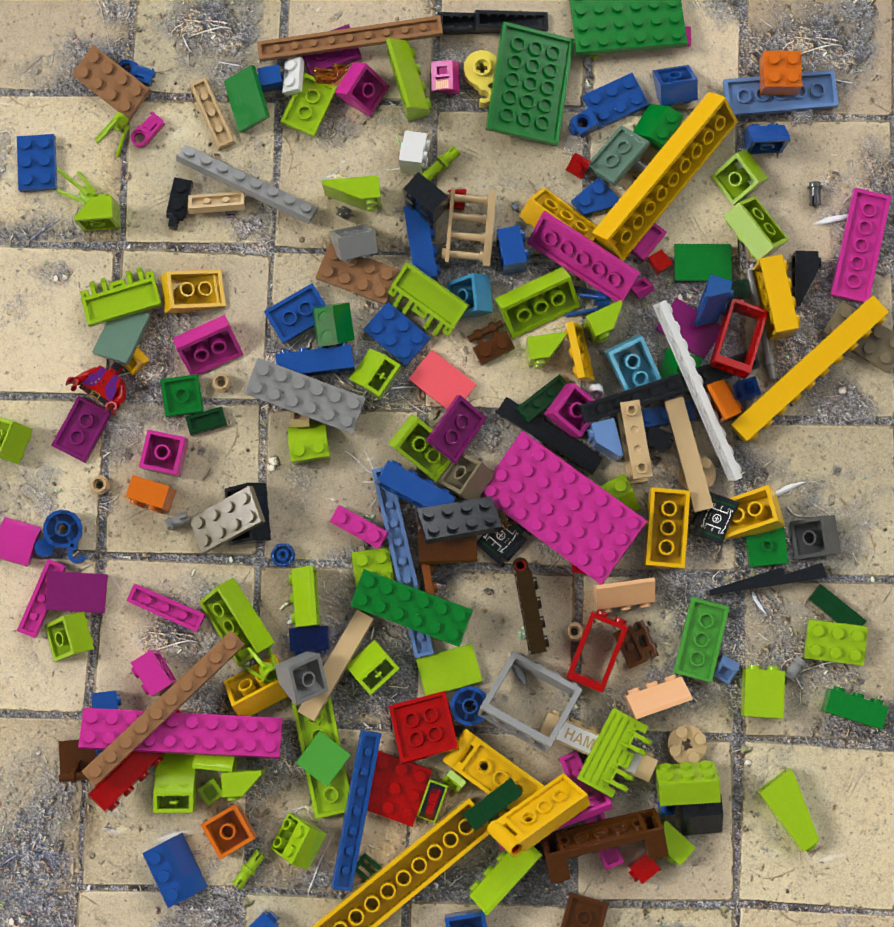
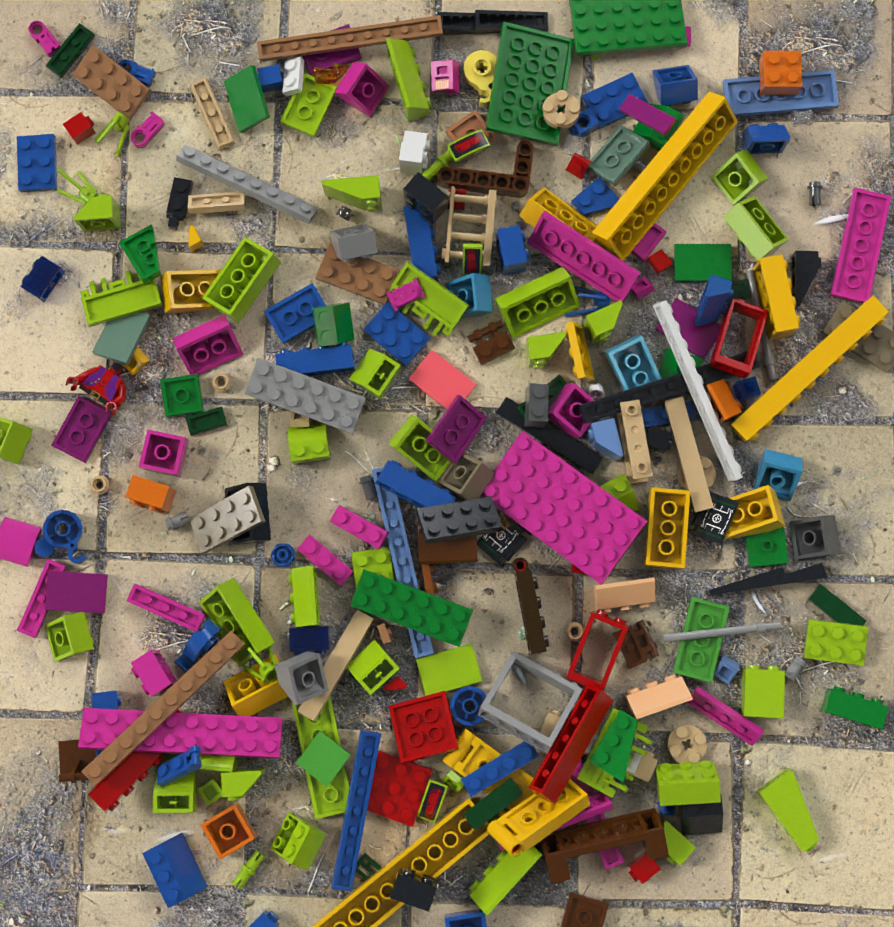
(42, 278): none -> clear blue brick
(45, 38): none -> dark pink piece
(70, 50): none -> dark green tile
(79, 127): none -> red brick
(143, 253): none -> green wing
(179, 766): none -> blue plate
(194, 239): none -> yellow slope
(198, 643): none -> blue piece
(241, 279): none -> lime slope
(325, 560): none -> dark pink plate
(368, 487): none -> dark grey pin
(385, 633): none -> medium nougat plate
(396, 683): none -> red slope
(405, 294): none -> dark pink piece
(414, 889): none -> black brick
(467, 125): none -> nougat plate
(468, 145): none -> slope
(472, 258): none -> slope
(493, 178): none -> reddish brown beam
(499, 768): none -> blue plate
(536, 405): none -> dark grey brick
(561, 119): none -> tan plate
(571, 744): none -> red brick
(616, 746): none -> green wing
(647, 114): none -> magenta tile
(725, 716): none -> dark pink plate
(758, 627): none -> light grey bar
(779, 472): none -> dark azure slope

